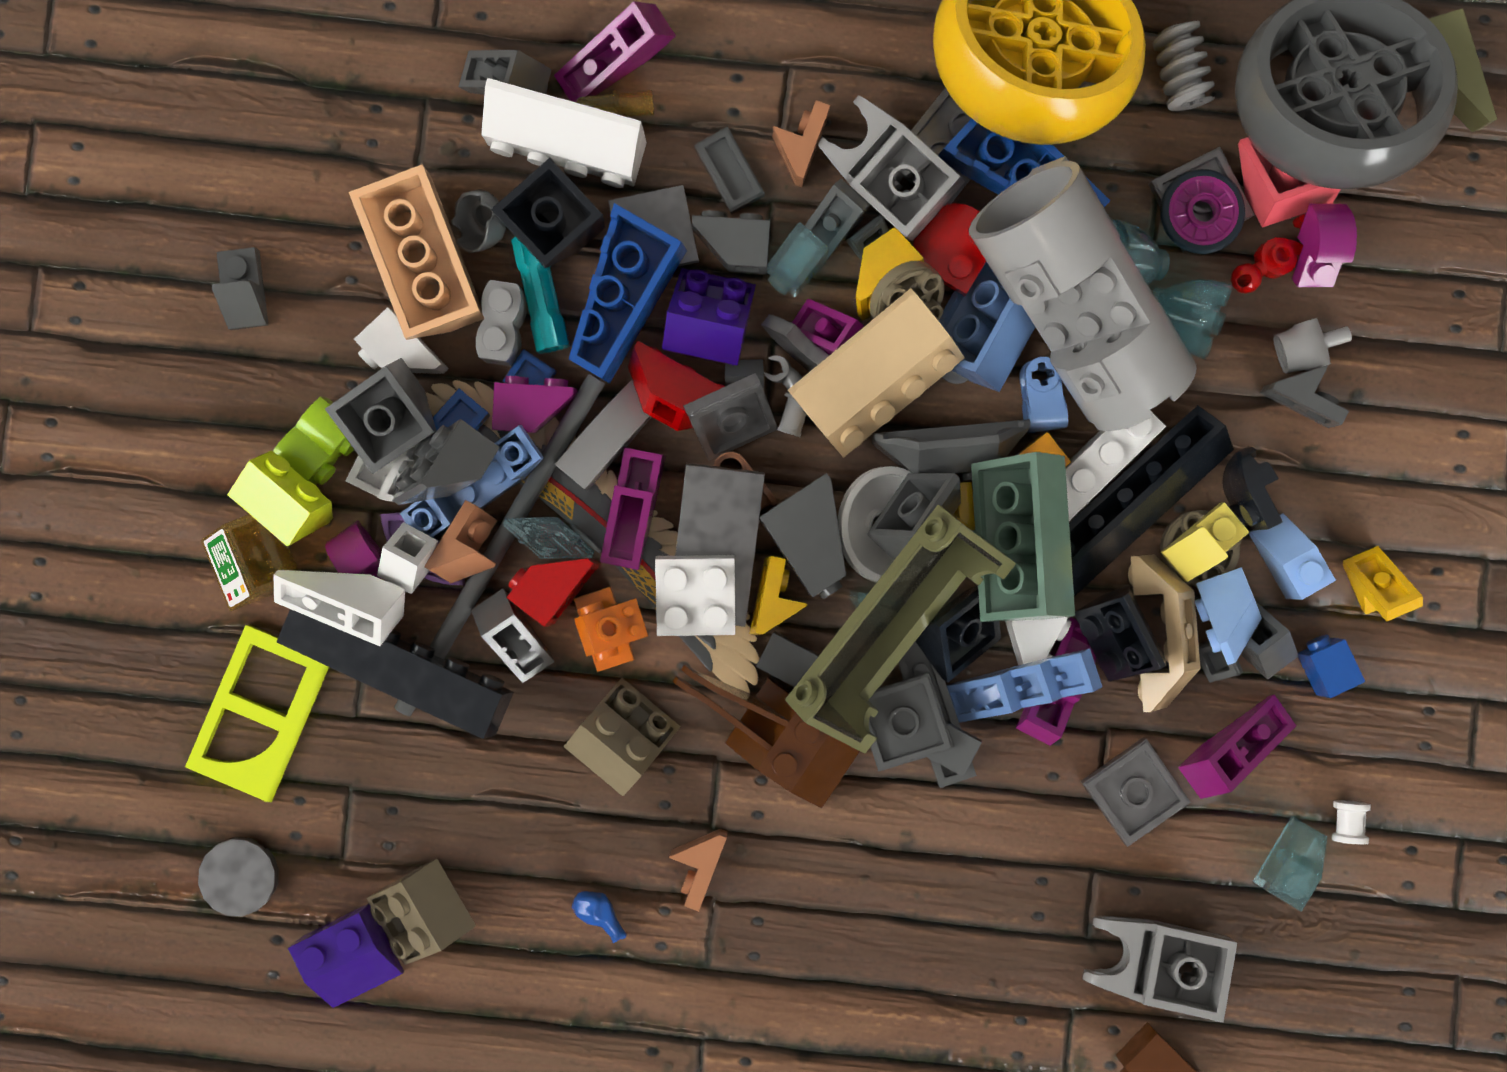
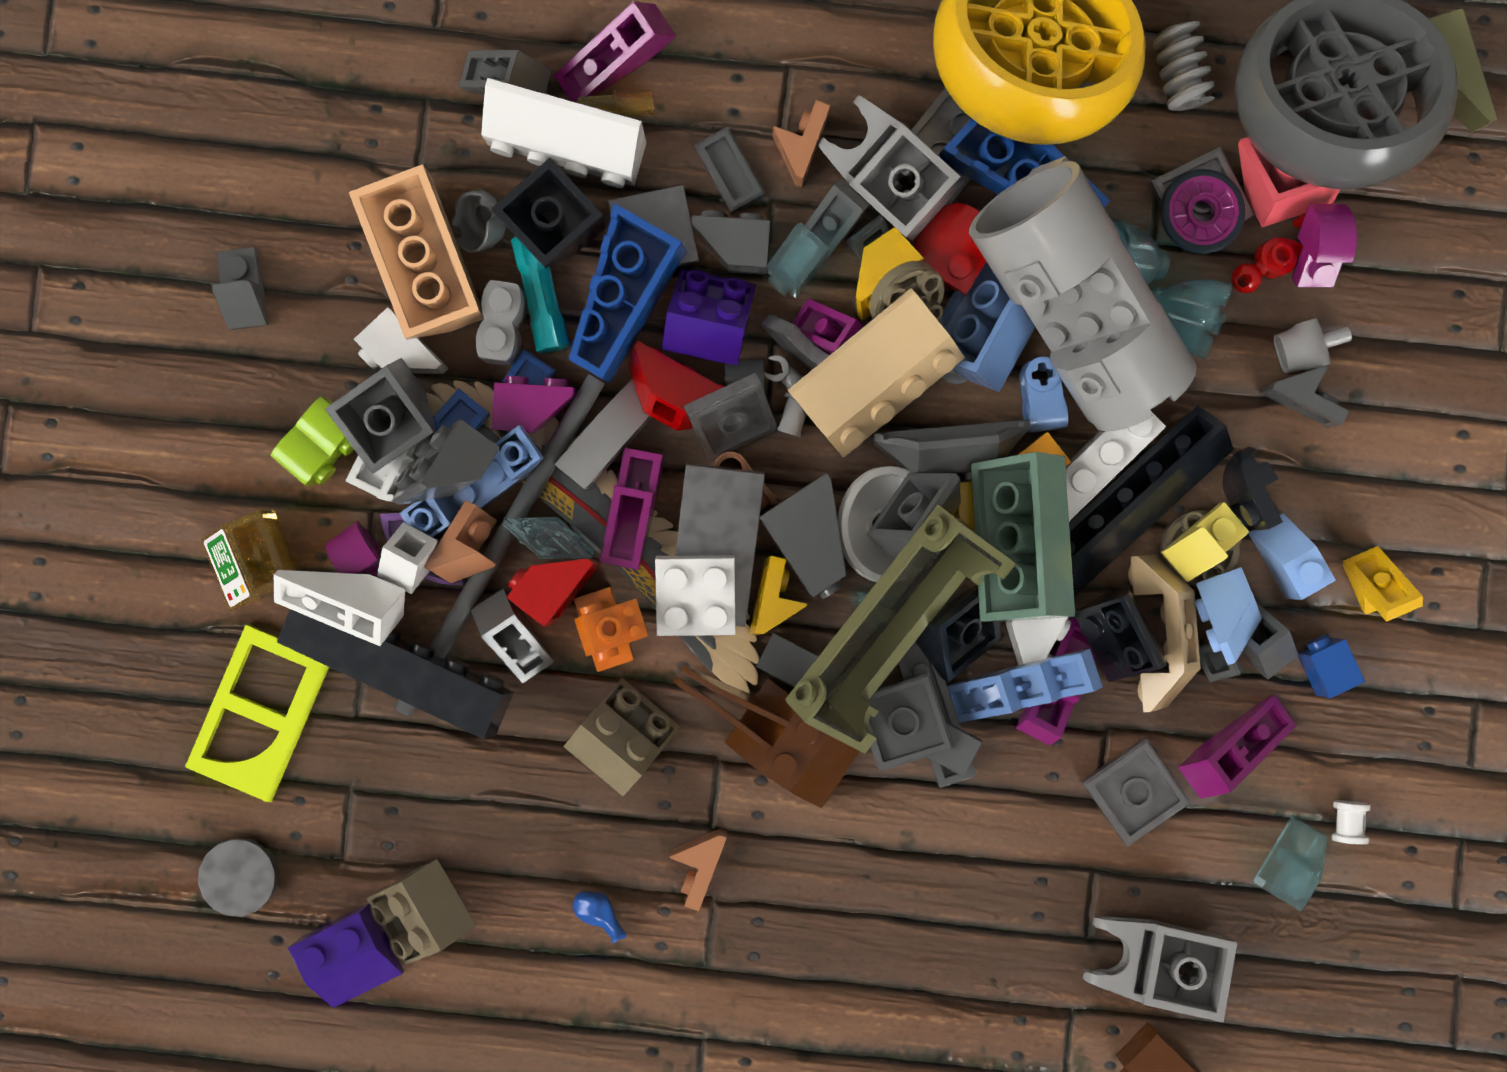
(281, 498): neon yellow slope -> none

